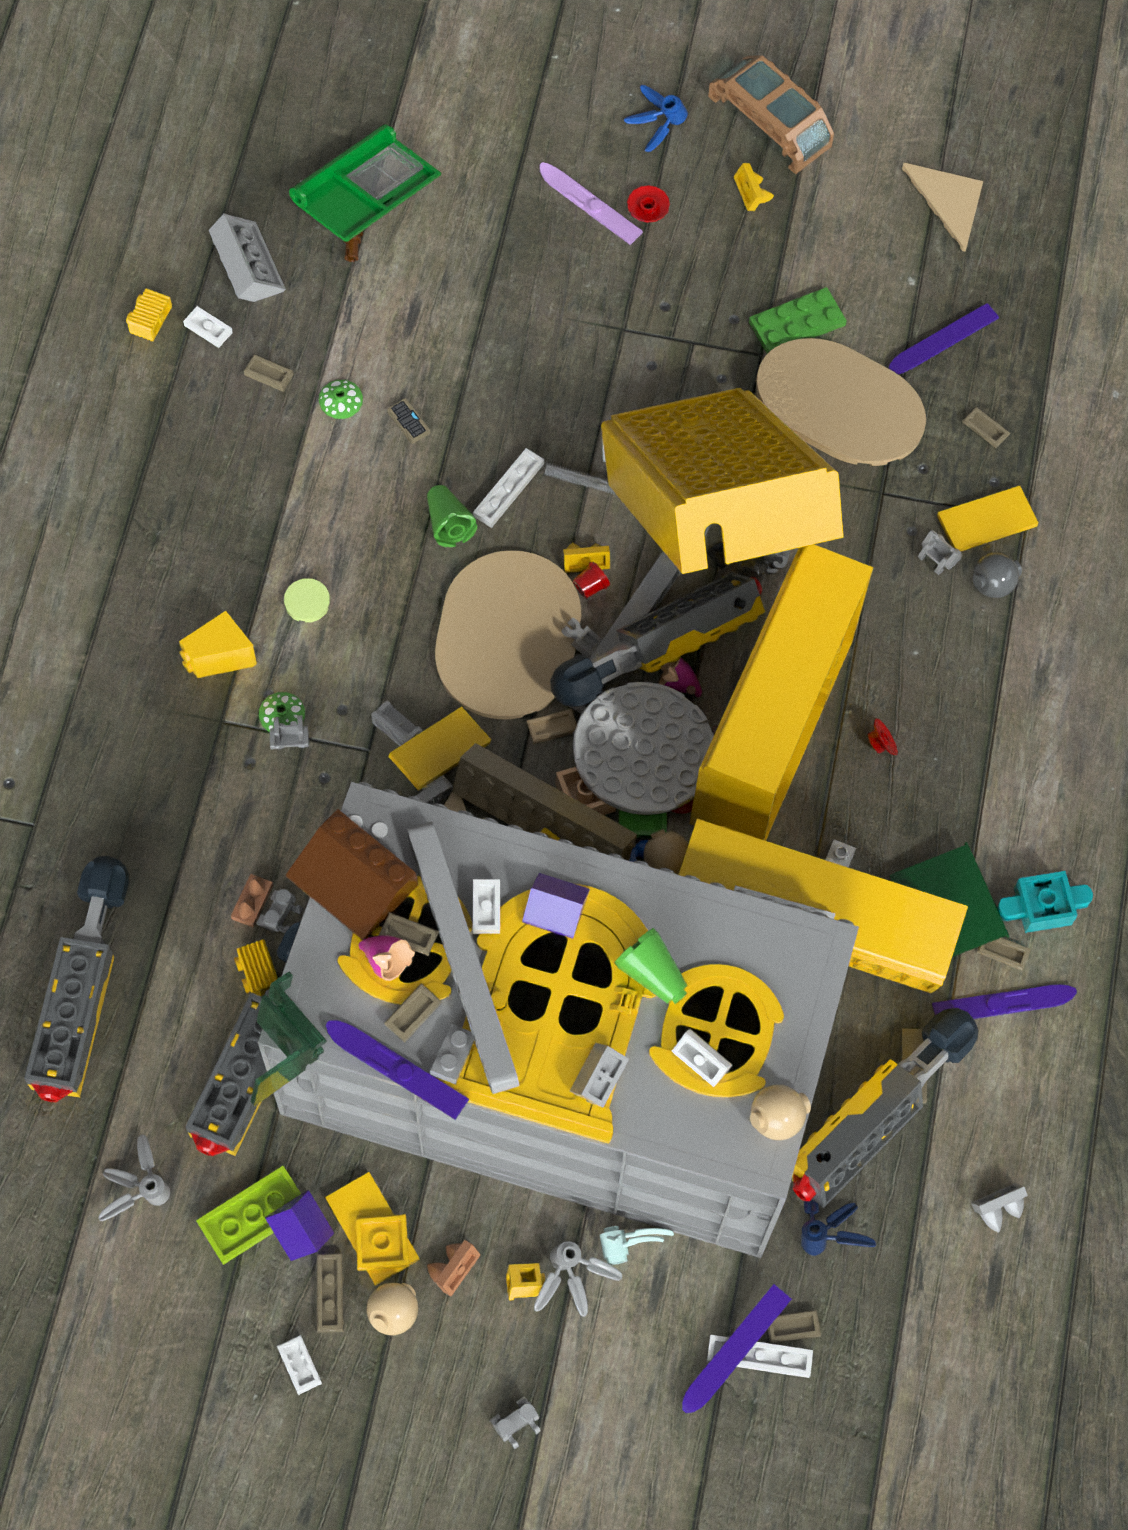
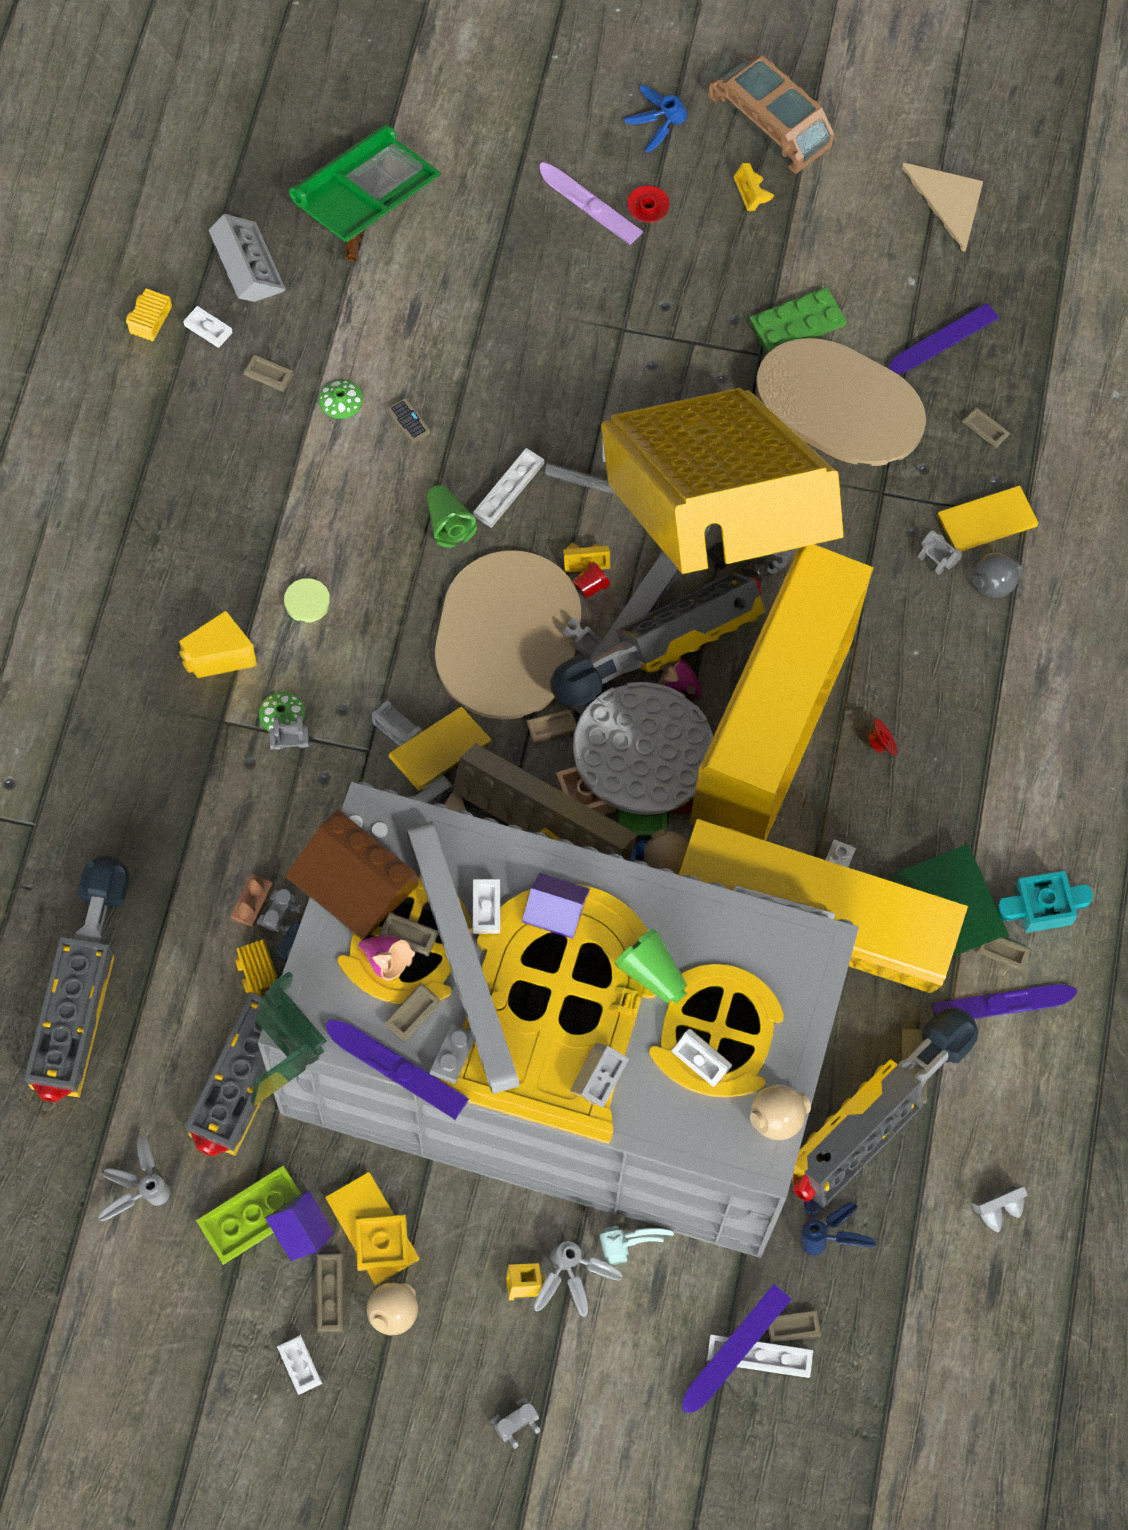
(450, 1275): nougat tile -> none

